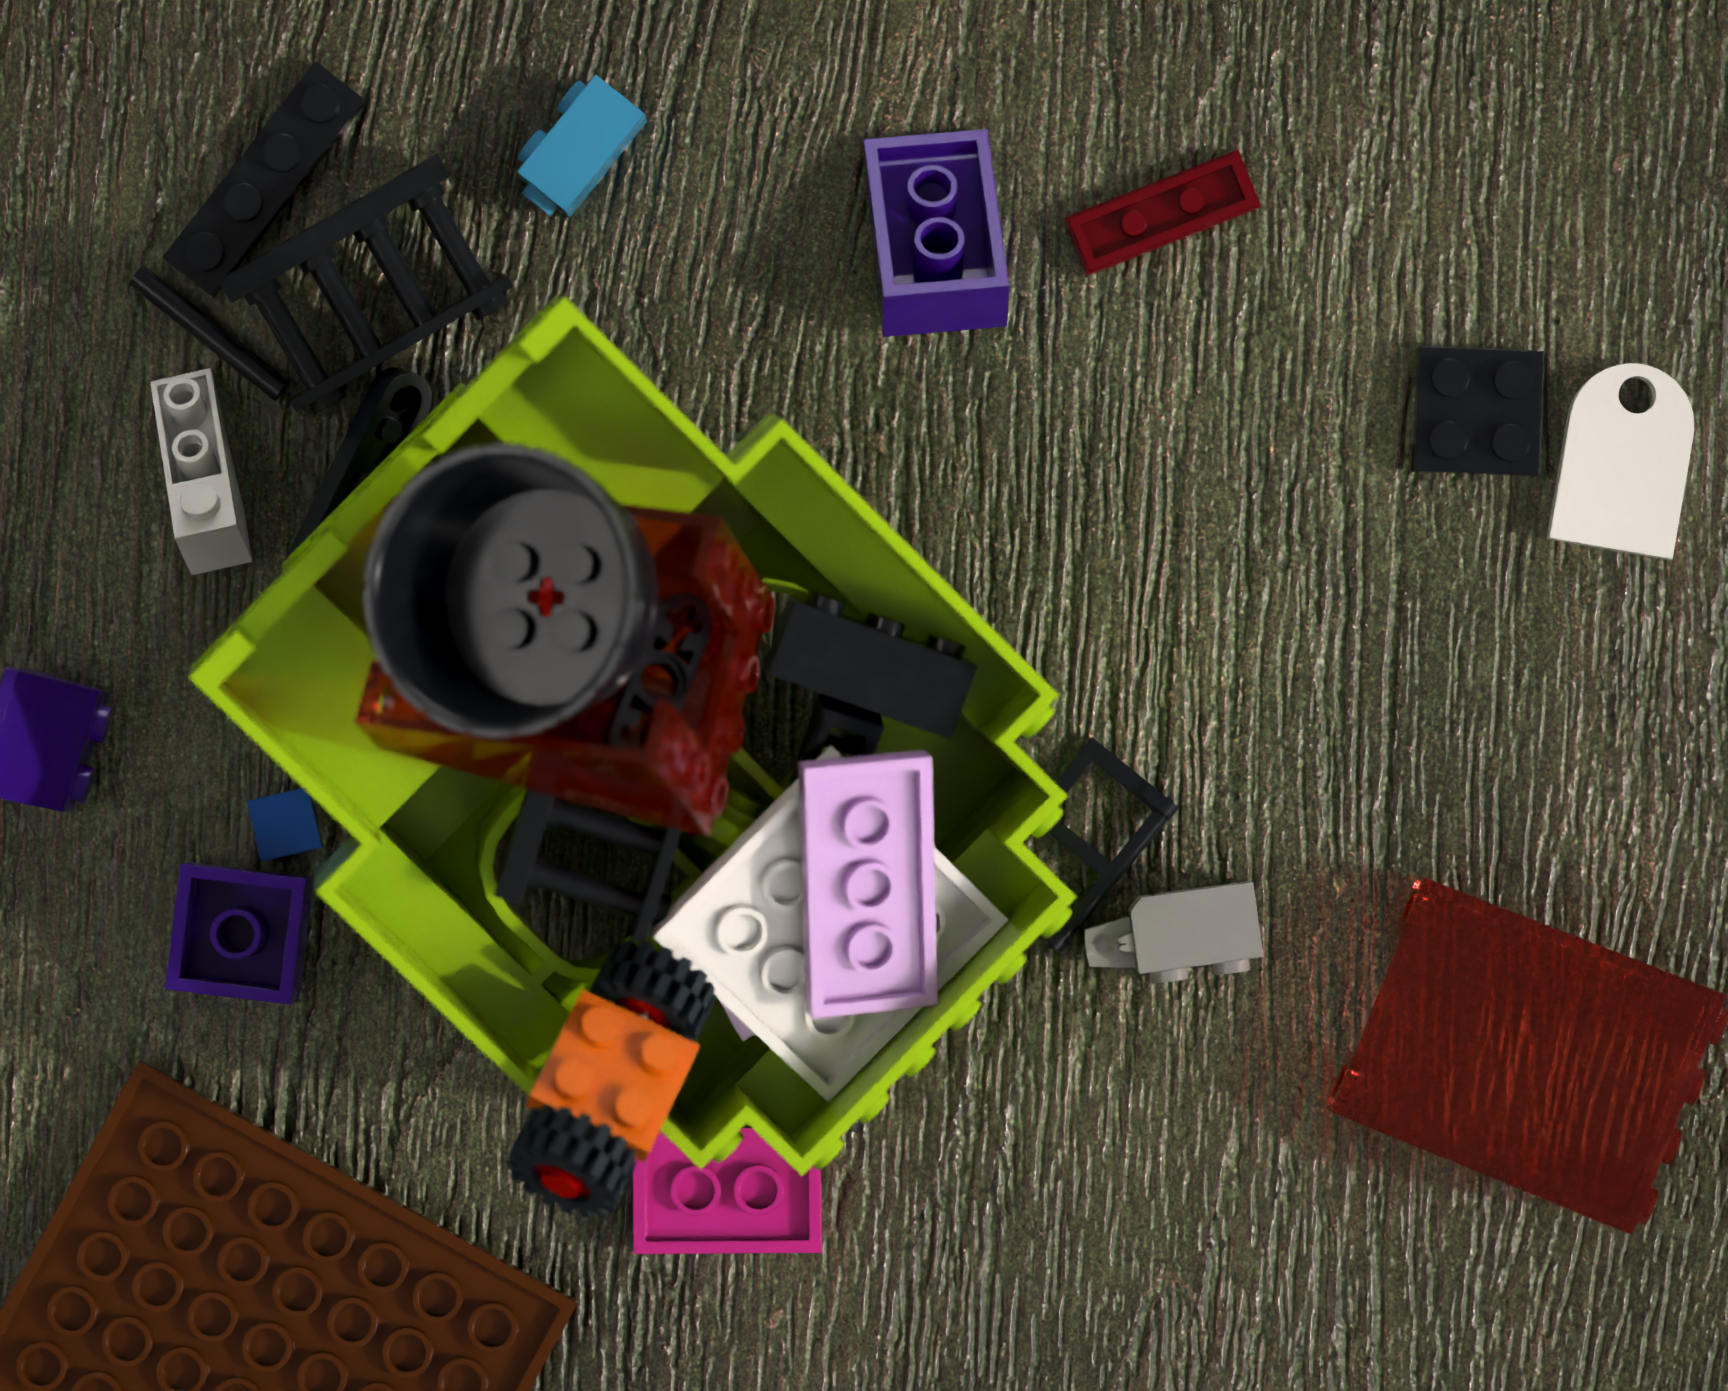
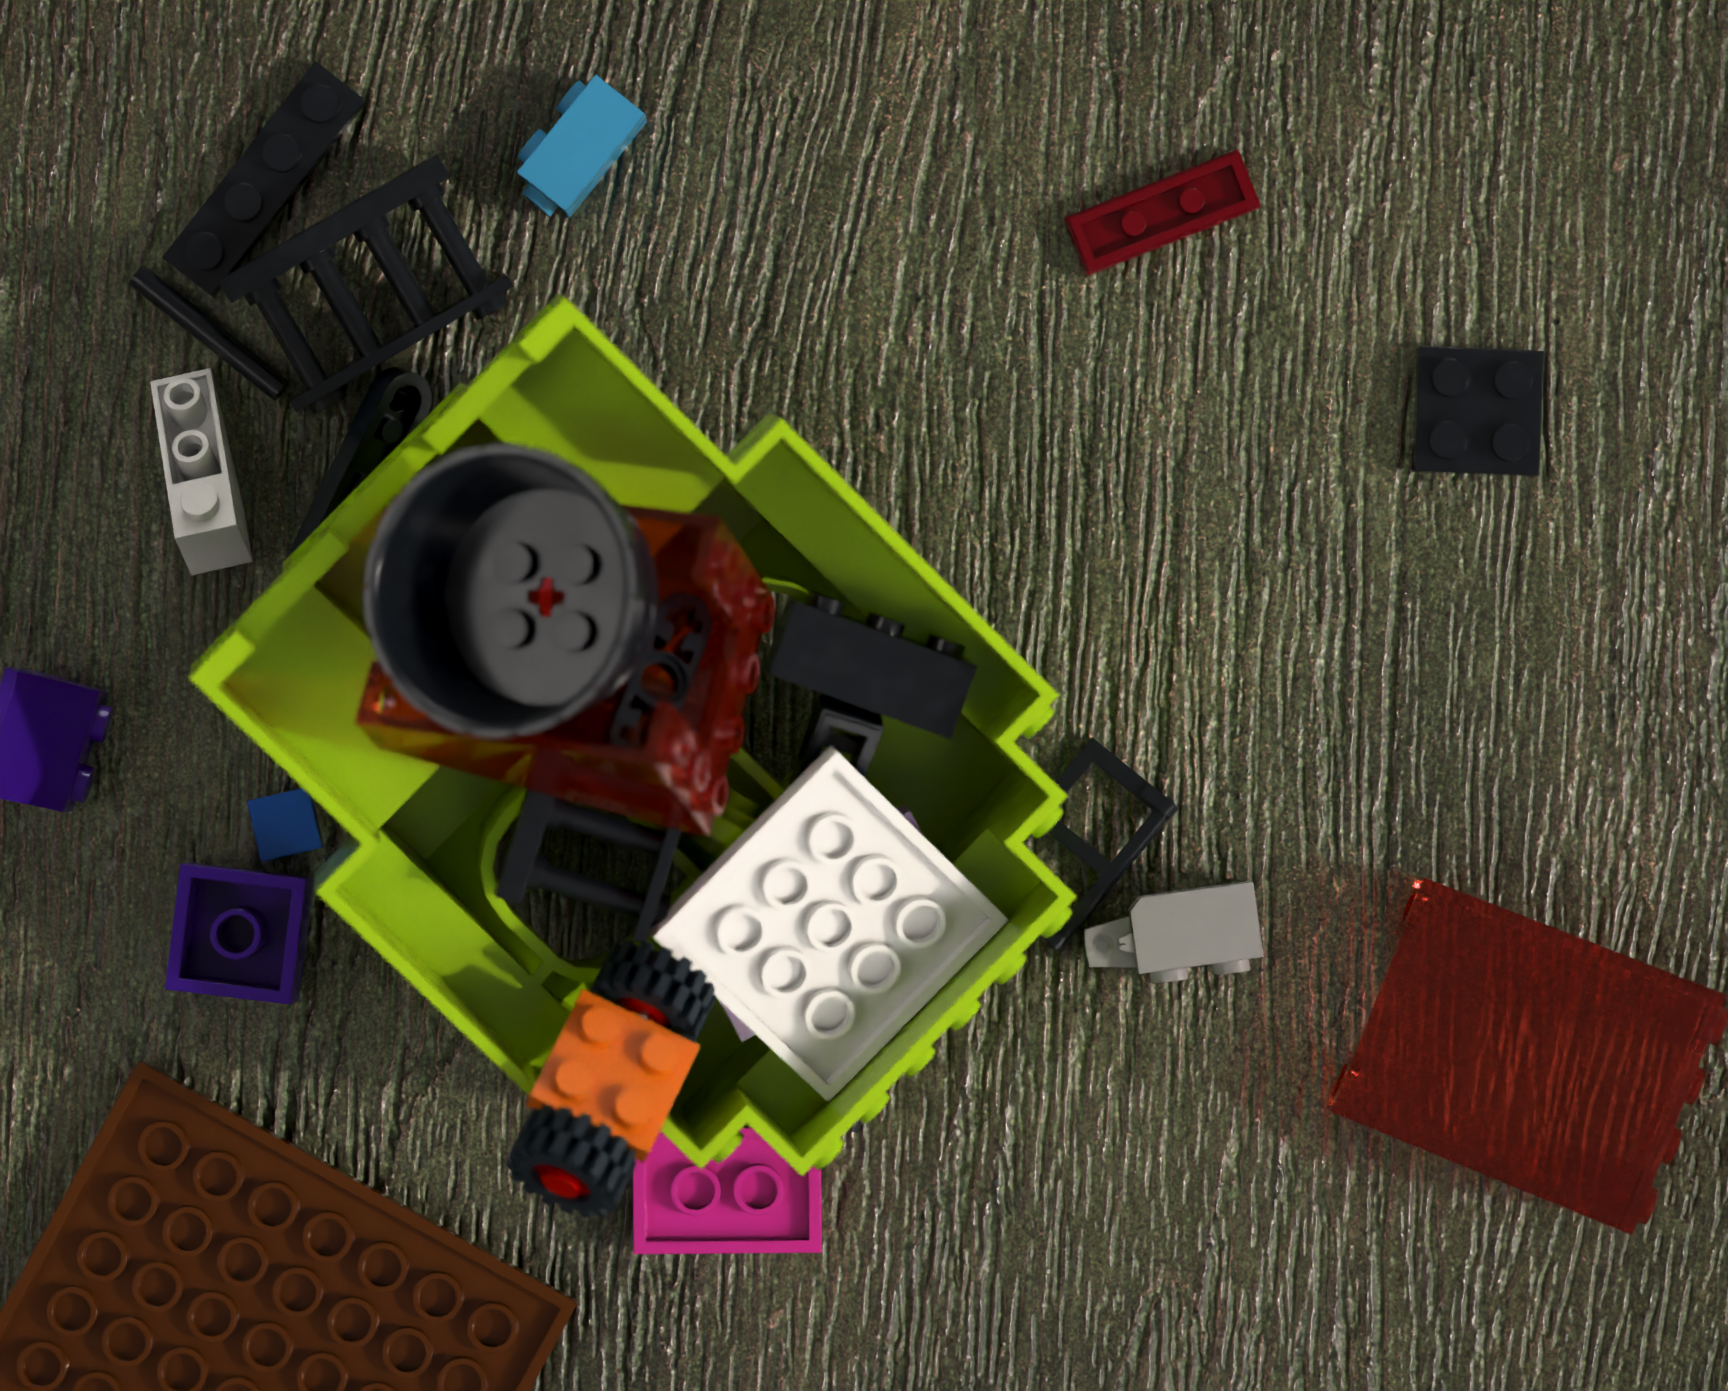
(868, 883): lavender plate -> none
(936, 233): dark purple slope -> none
(1623, 469): white tile -> none

